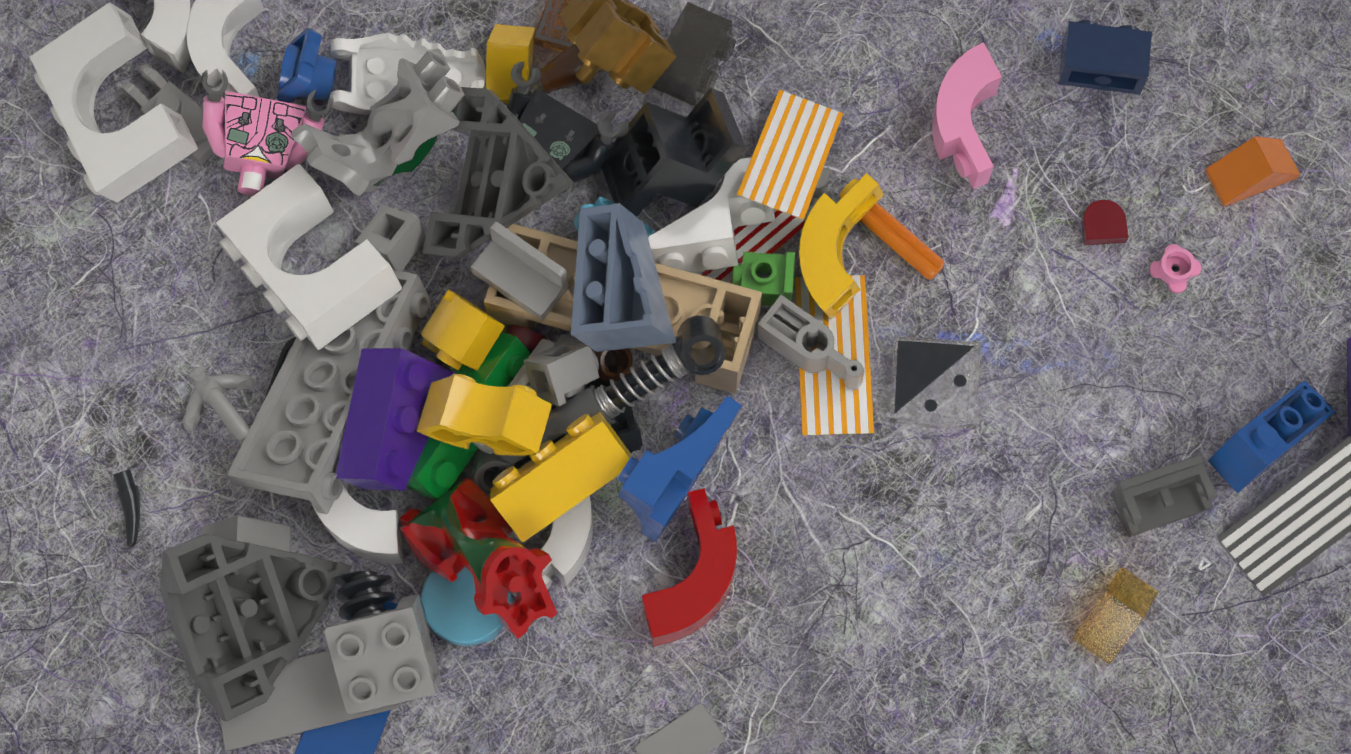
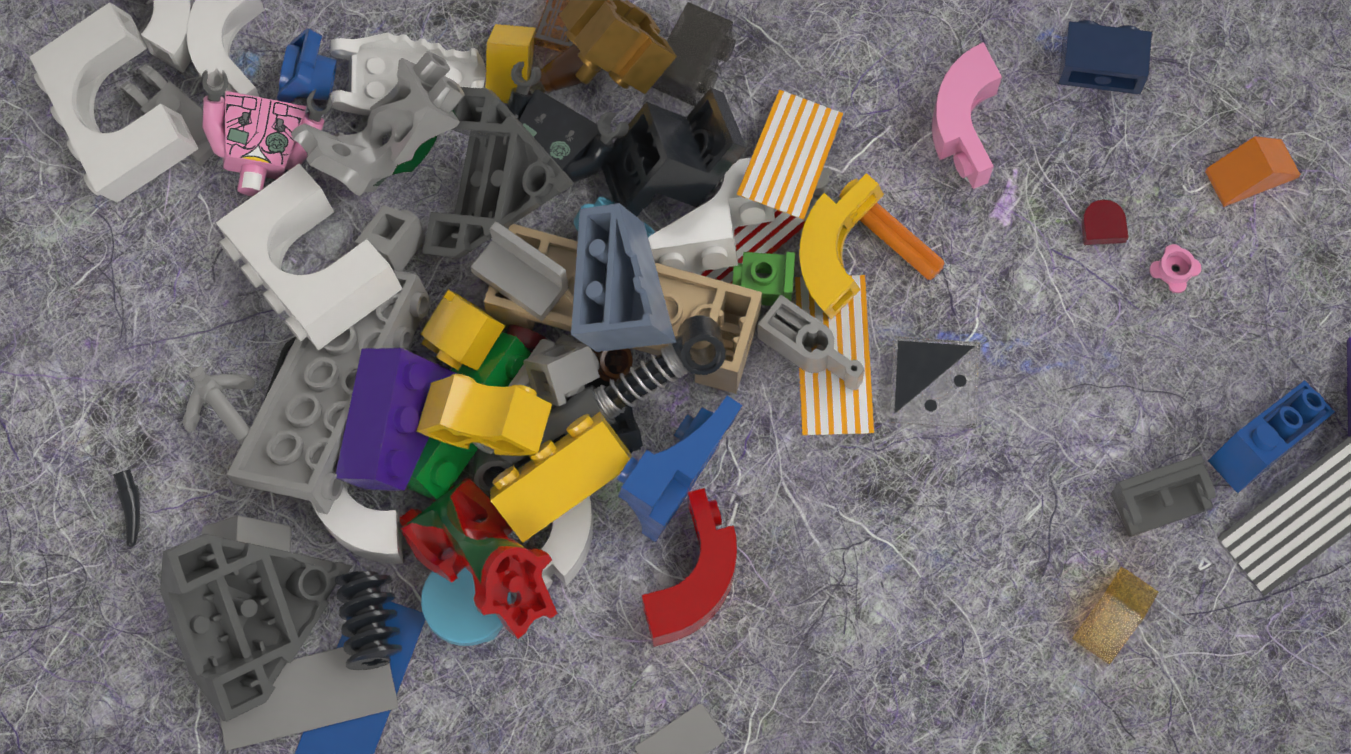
(384, 657): light grey bracket -> none

